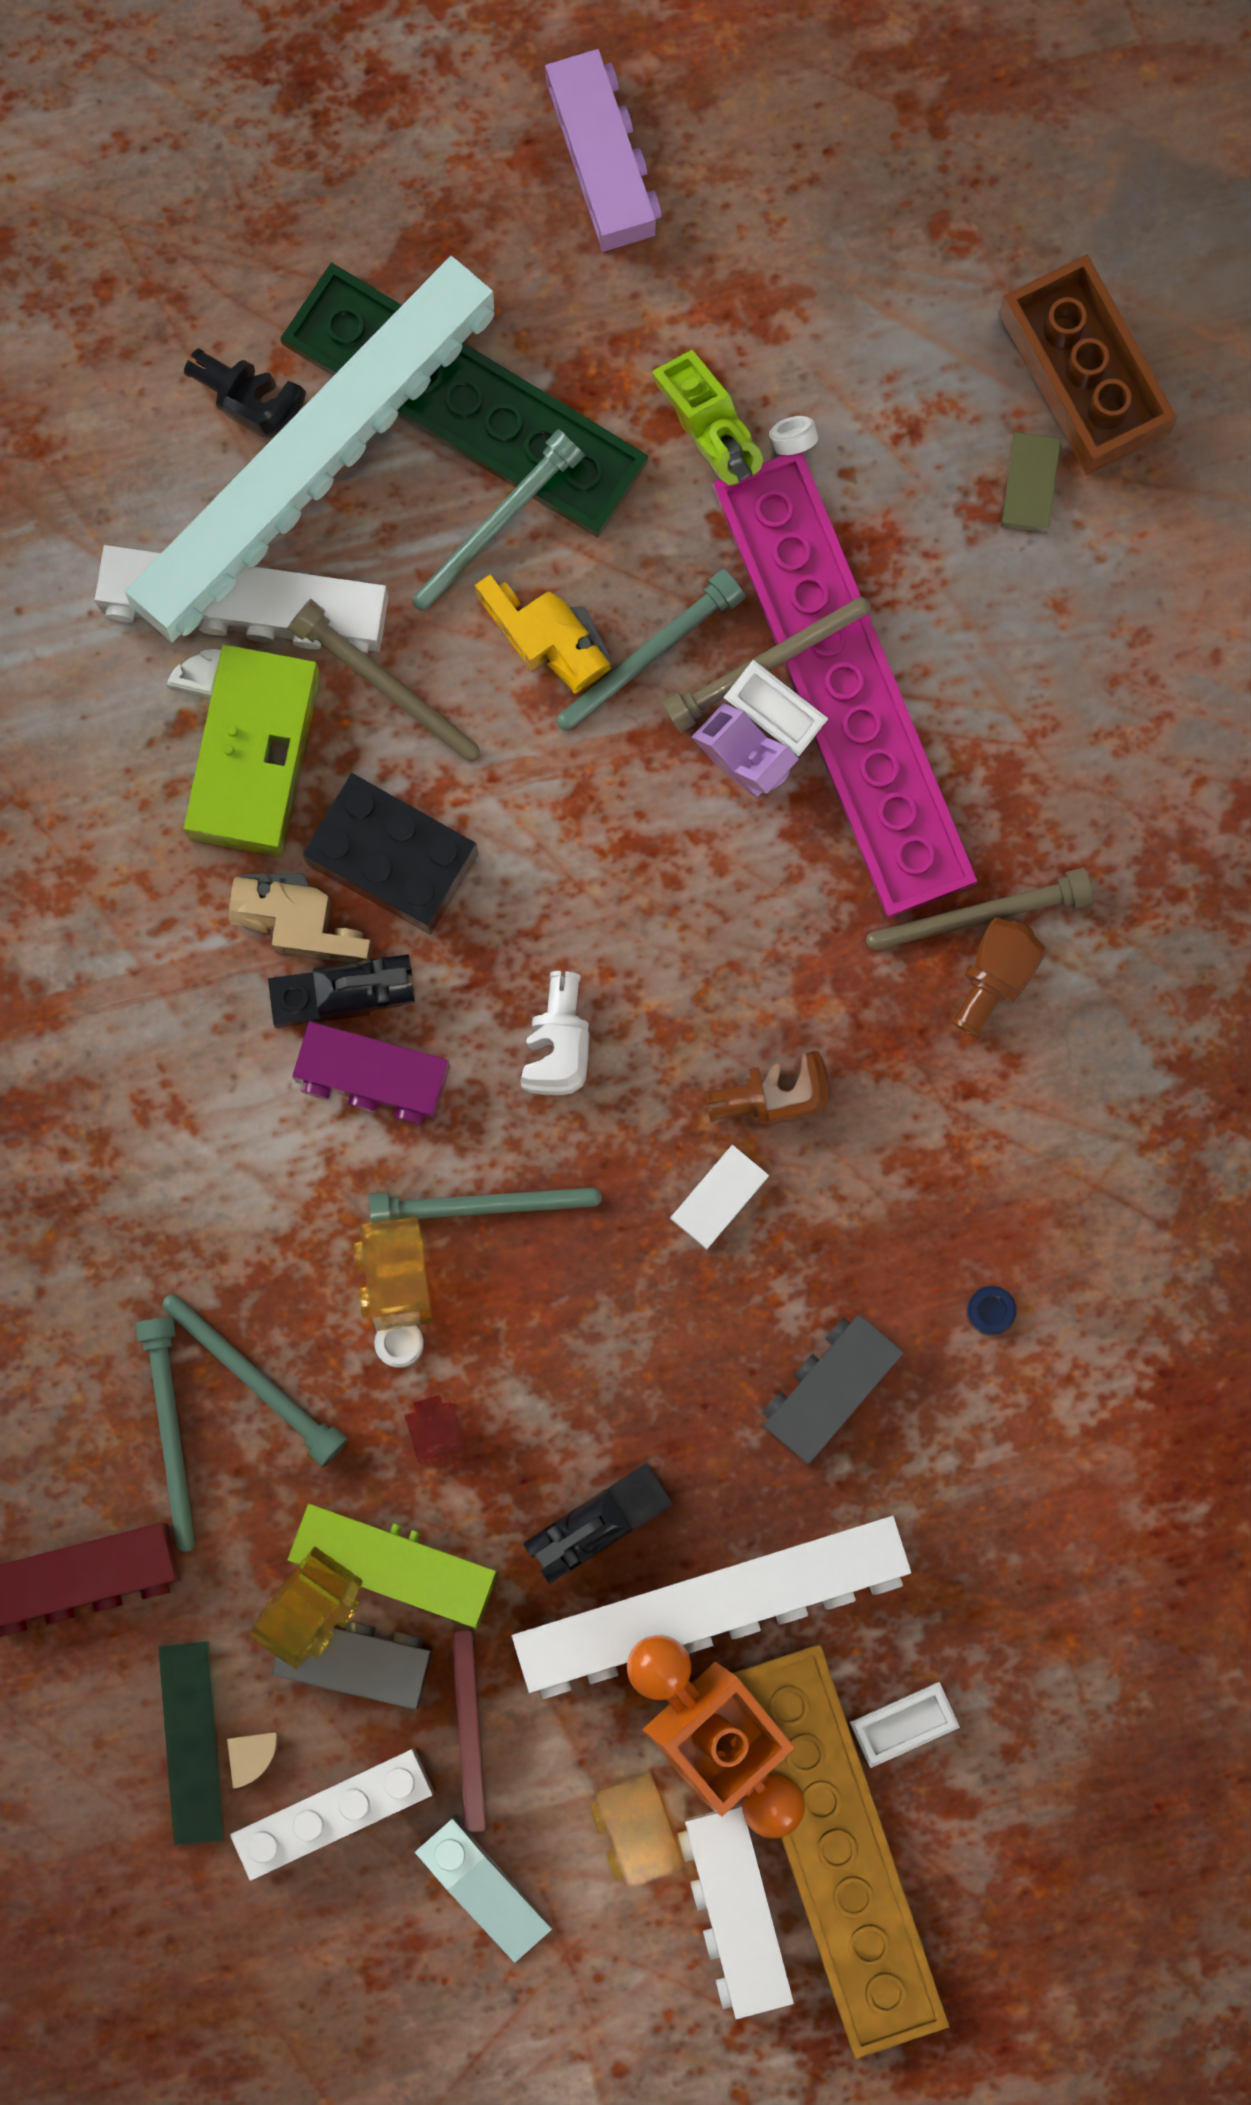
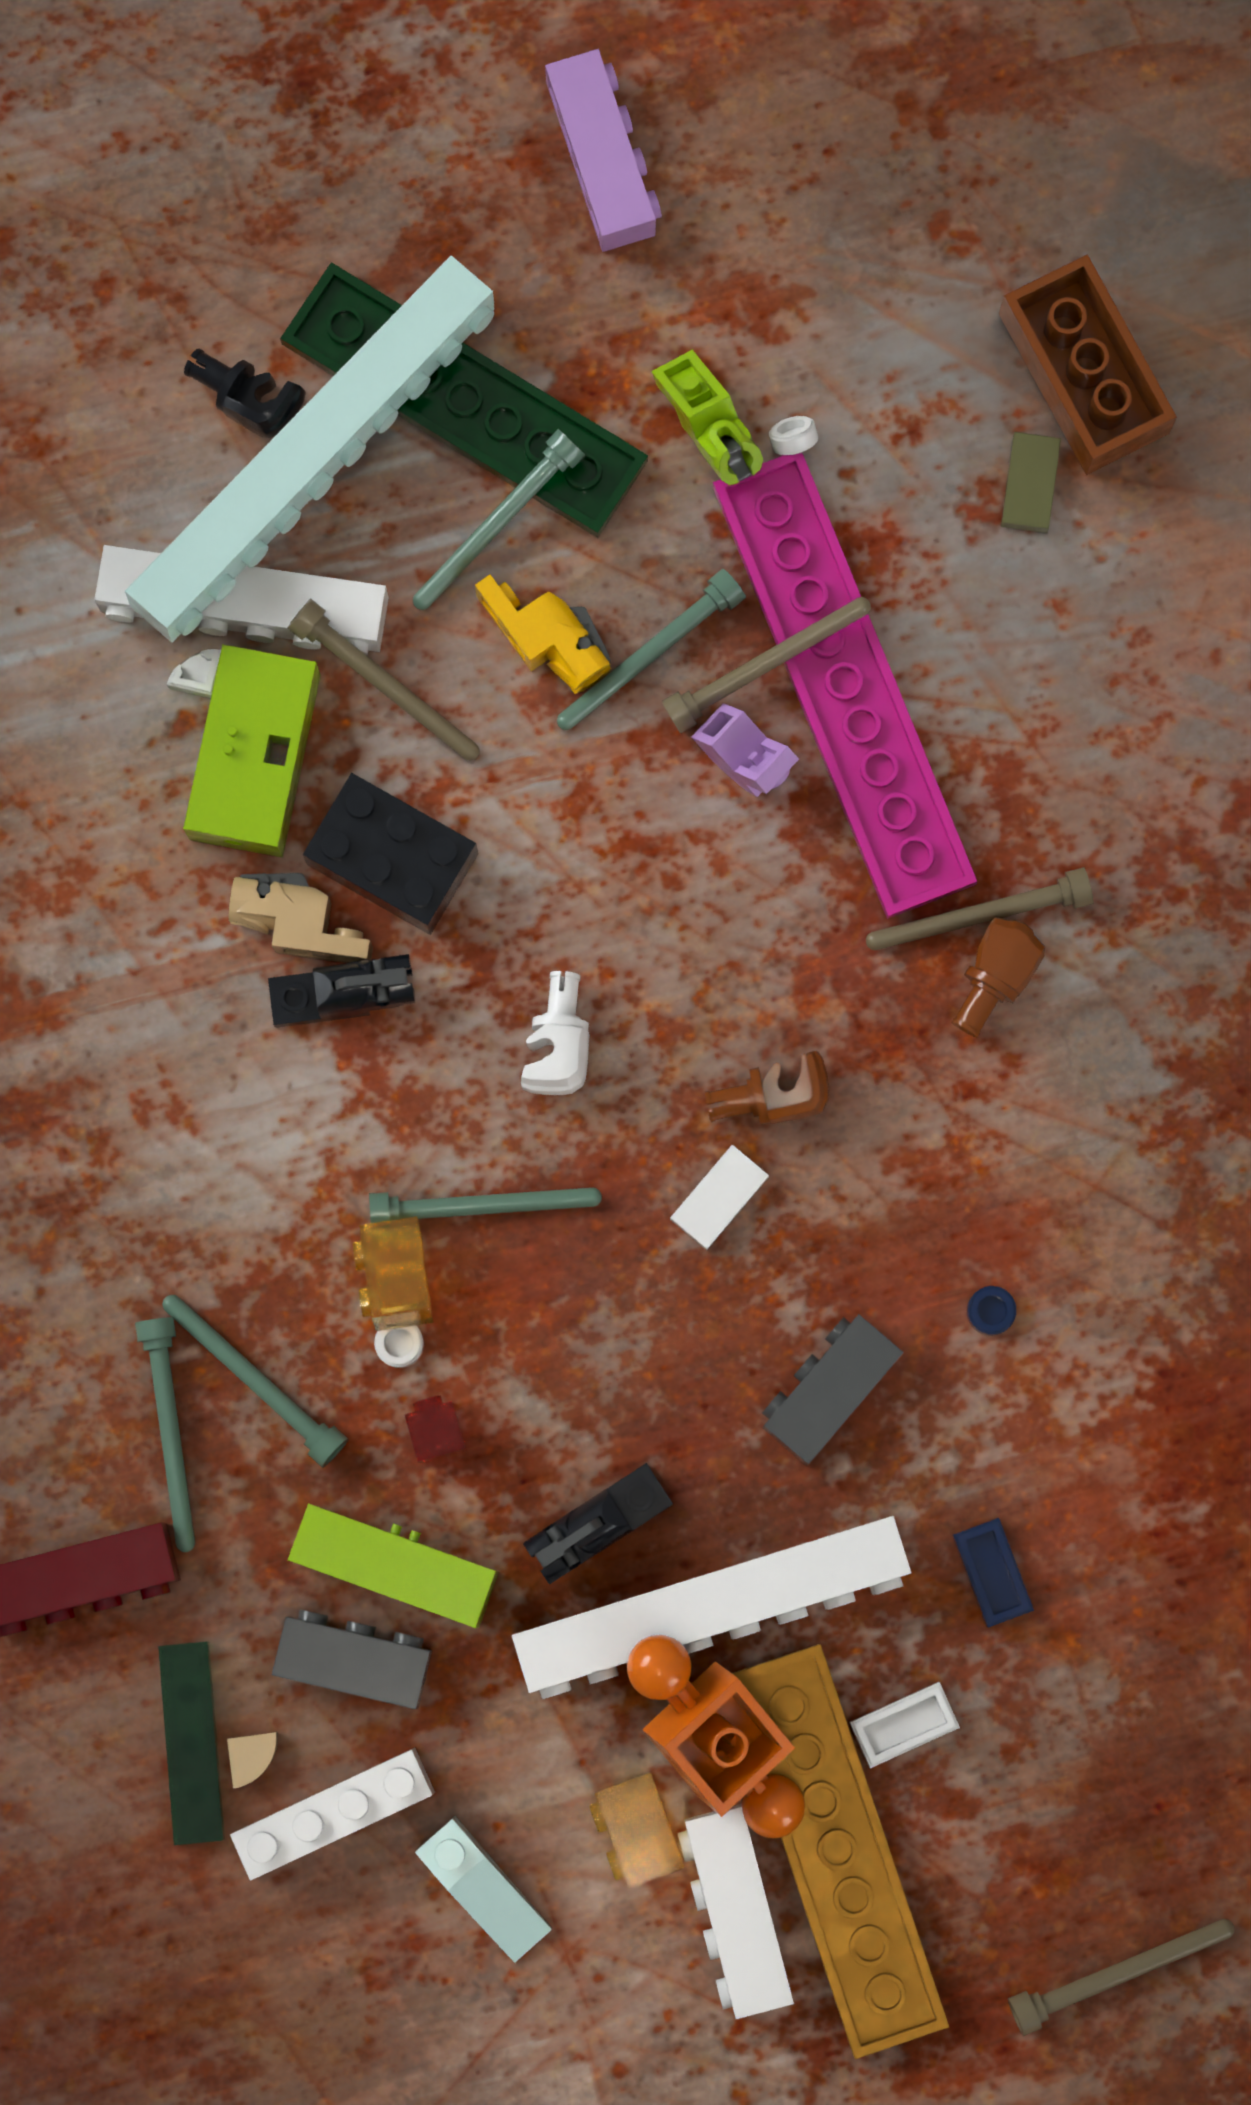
(307, 1608): clear yellow brick -> none
(370, 1073): magenta brick -> none
(469, 1731): dark red tile -> none
(776, 707): white tile -> none
(993, 1572): none -> dark blue tile
(1034, 2009): none -> dark tan piece

